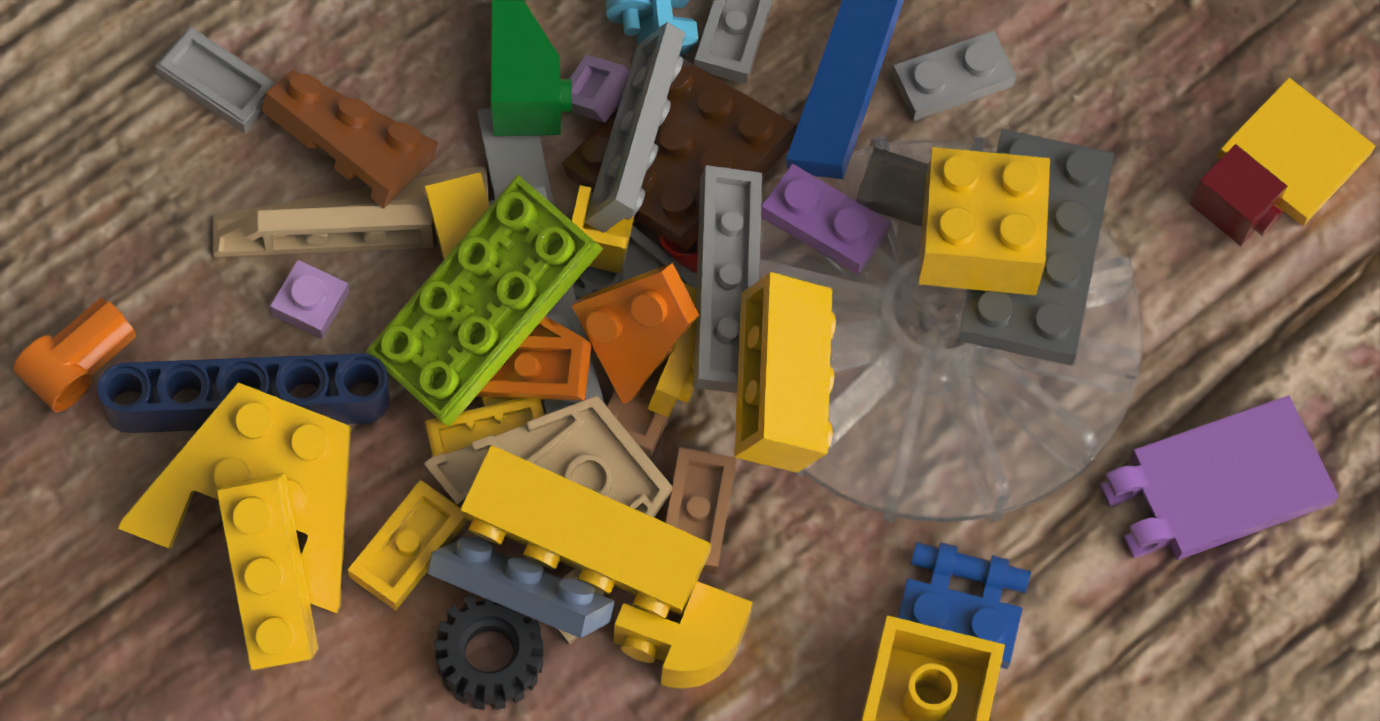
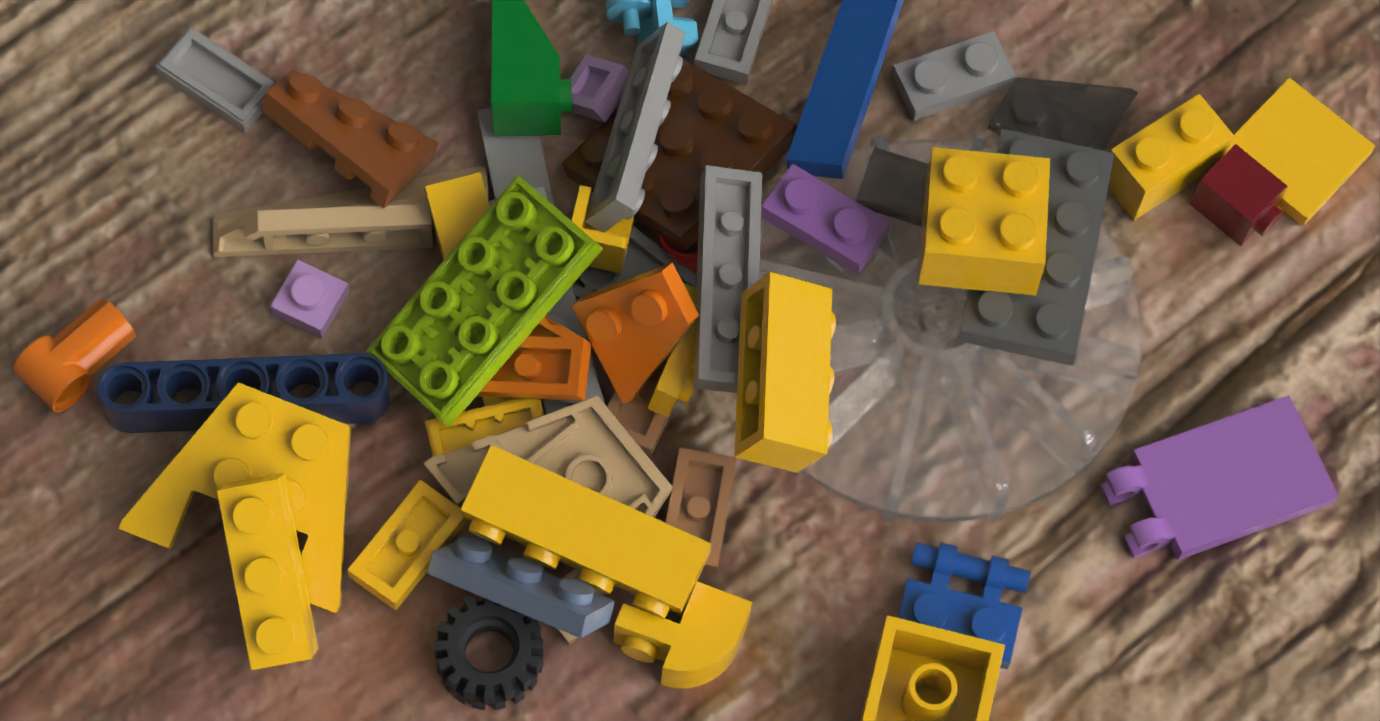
(1063, 111): none -> clear smoke wing
(1167, 156): none -> yellow brick

